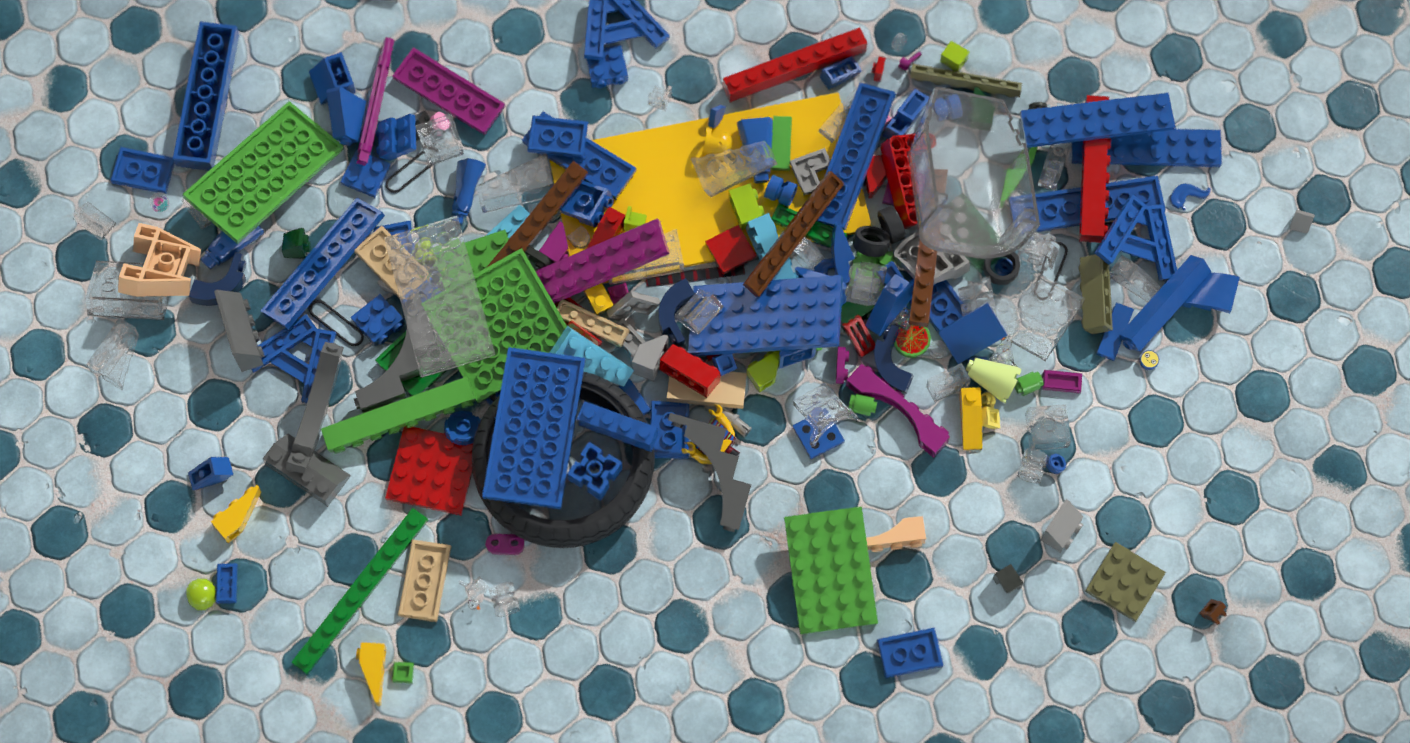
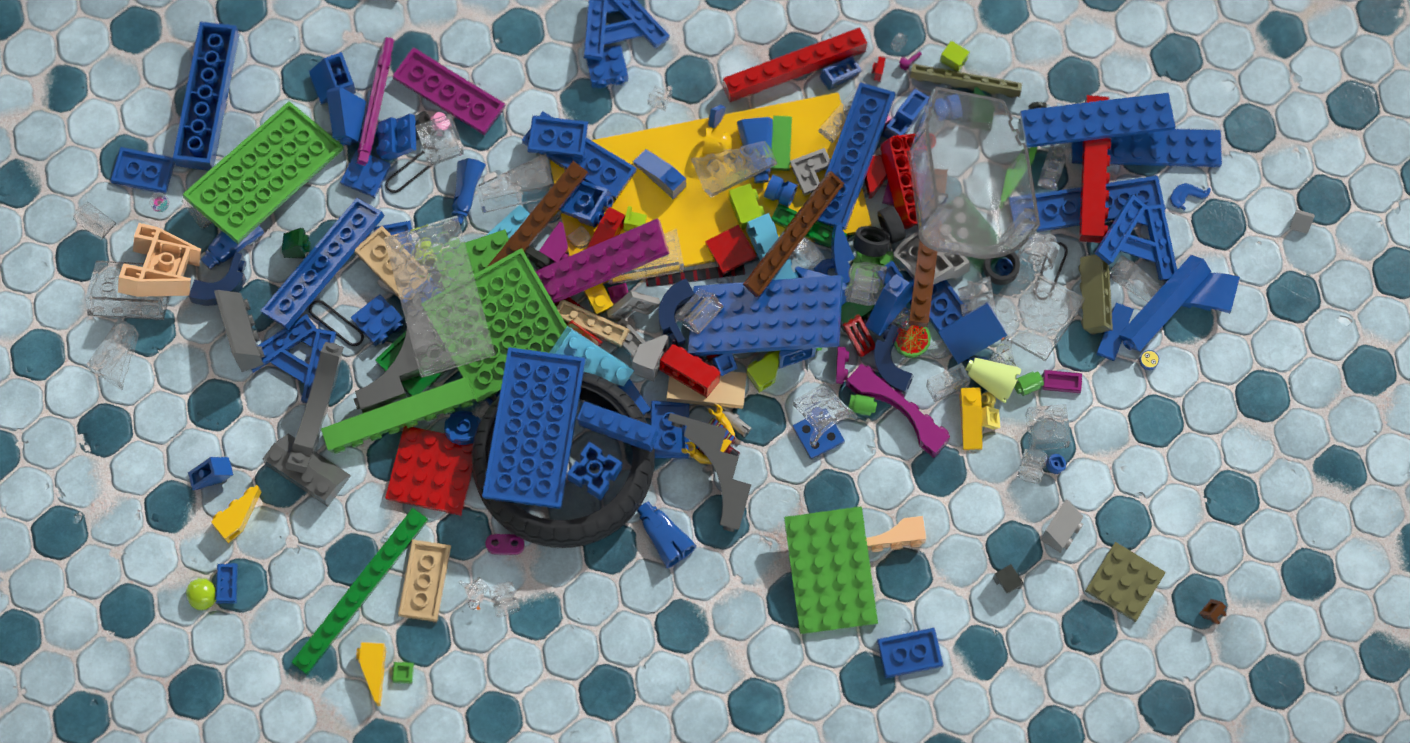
(661, 173): none -> blue slope
(667, 538): none -> blue piece

